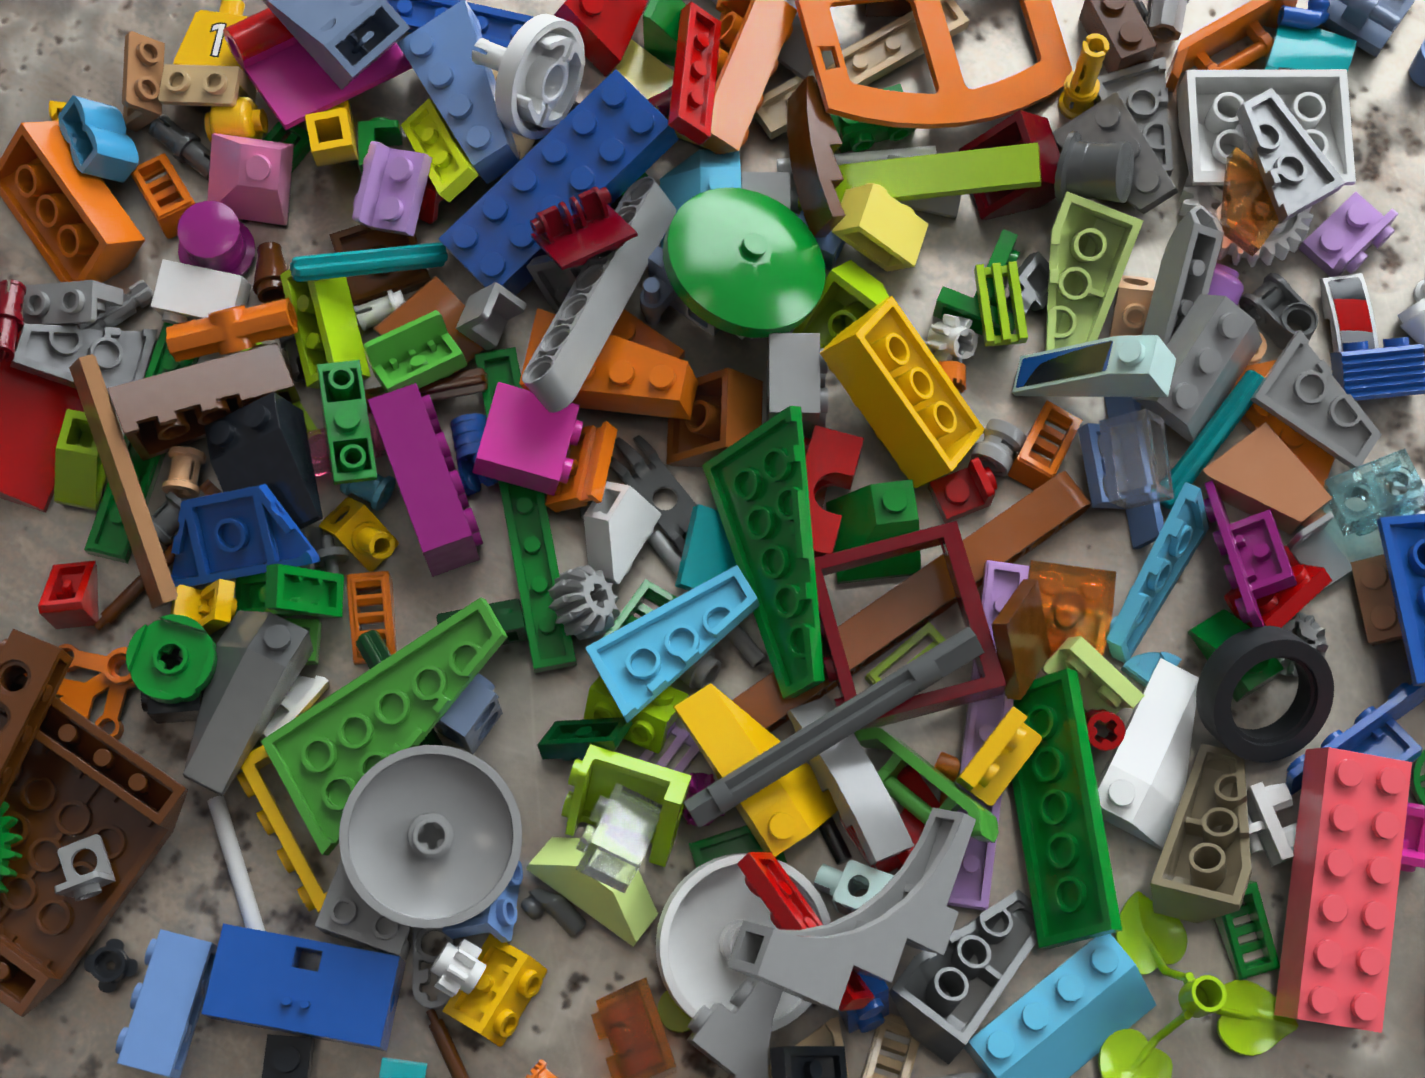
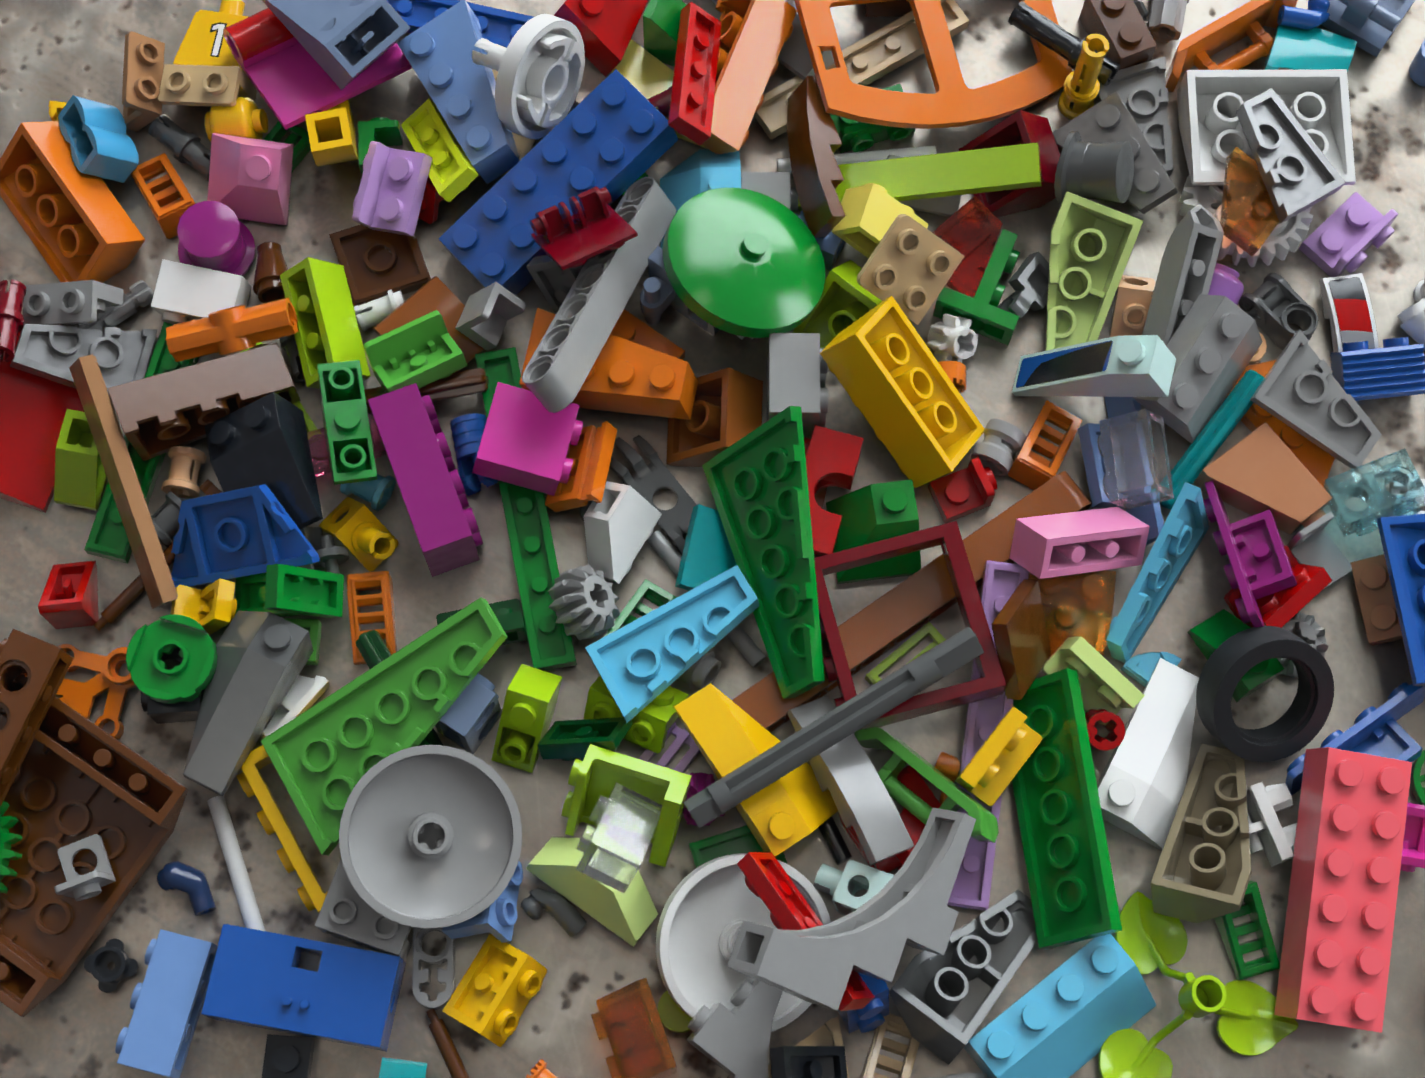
(188, 880): none -> dark blue arm
(368, 261): teal axle -> none
(458, 968): white gear -> none
(526, 717): none -> lime slope
(910, 267): none -> tan bracket
(974, 234): none -> clear red wing
(998, 272): lime tile -> none
(1057, 39): none -> black pin
(1079, 542): none -> bright pink brick

